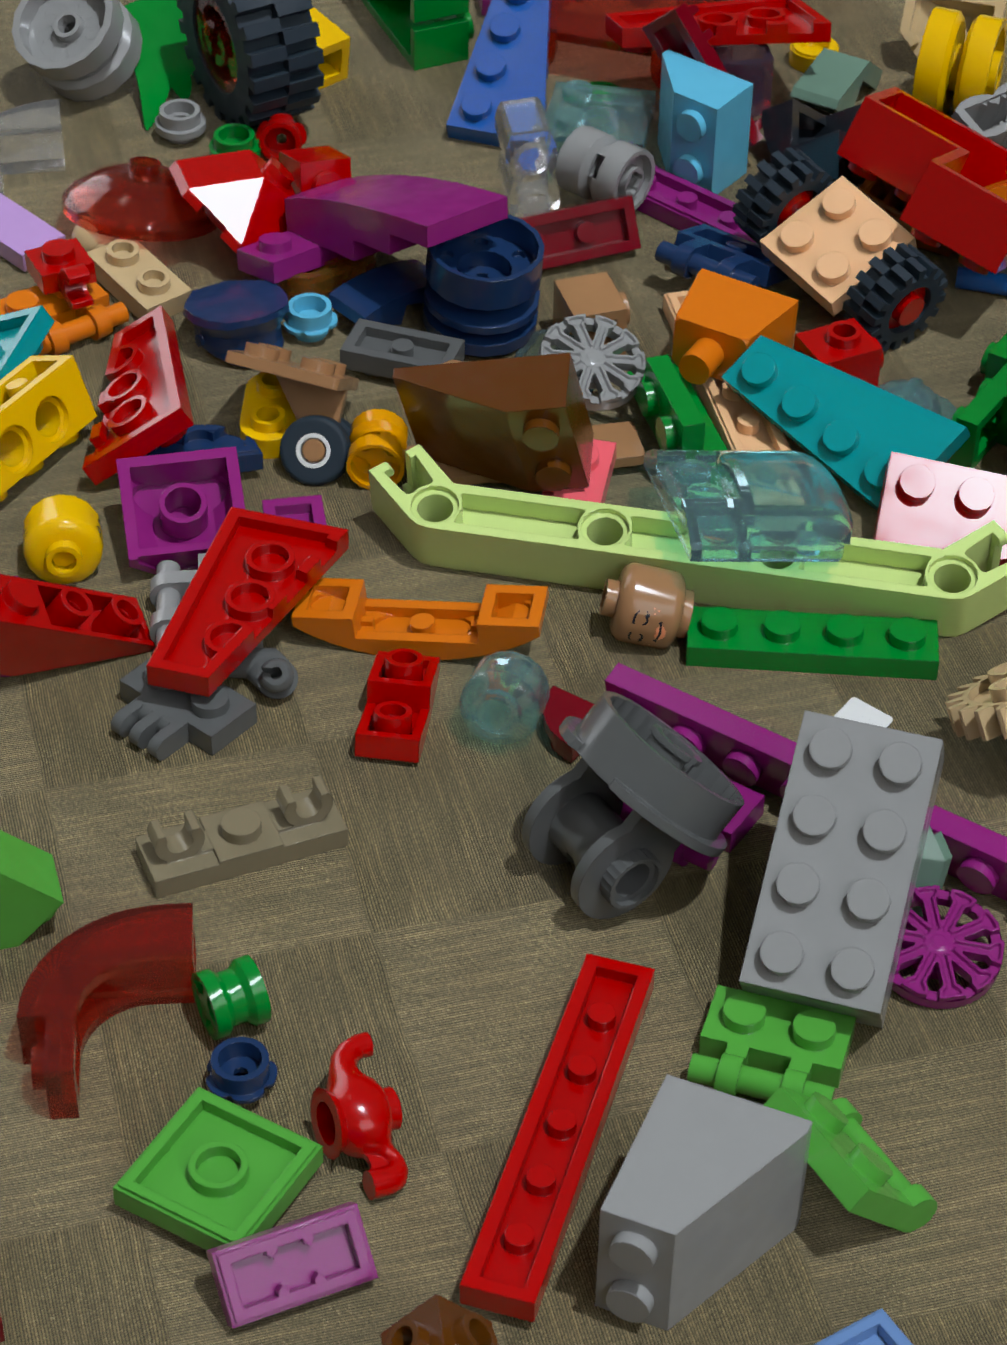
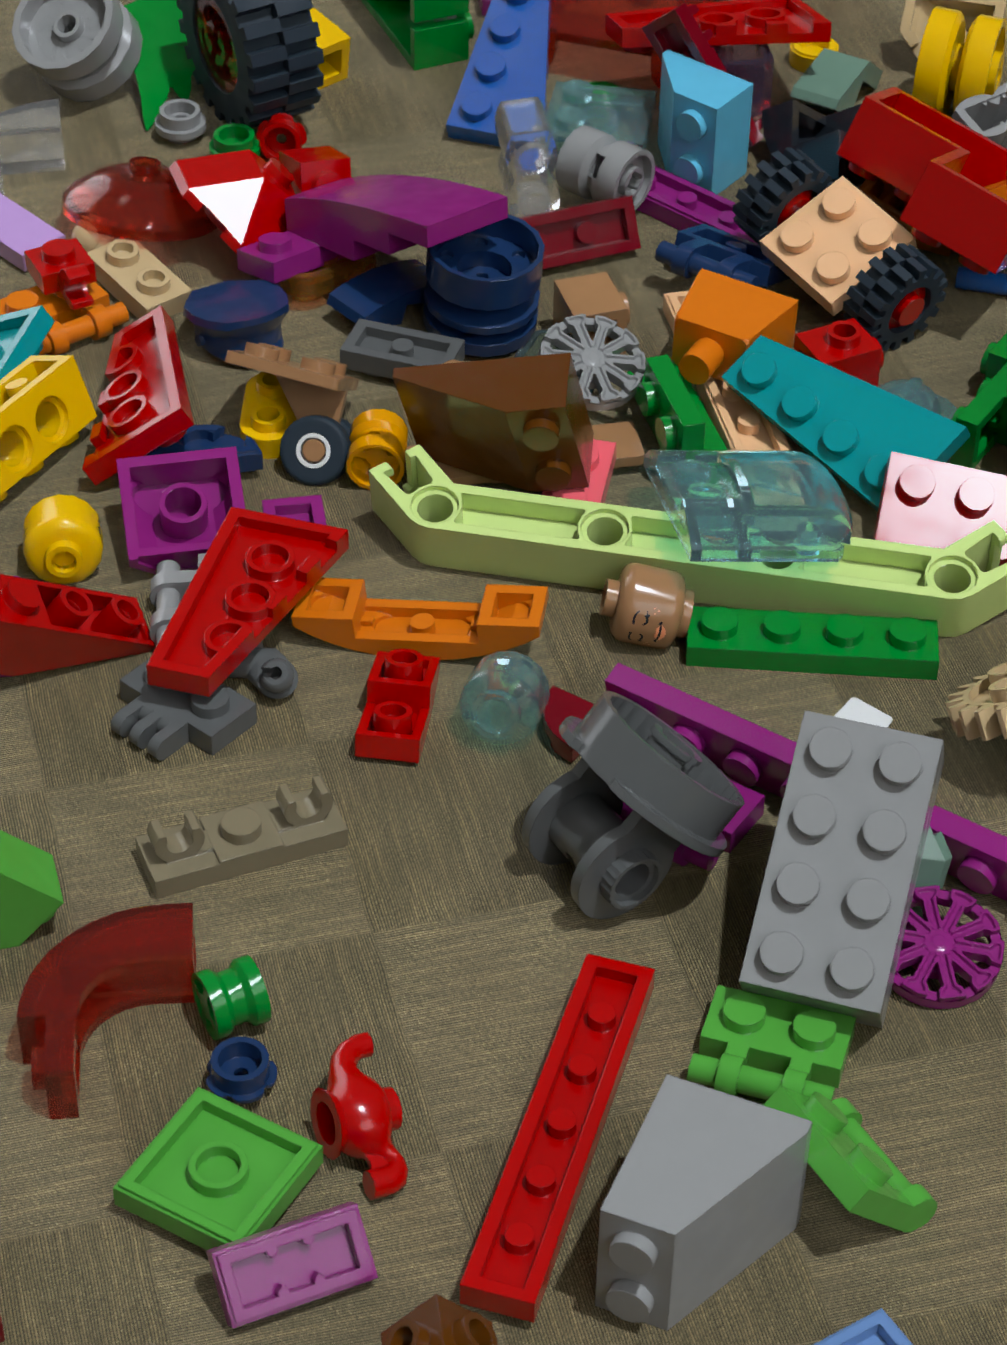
(310, 317): medium azure plate -> none

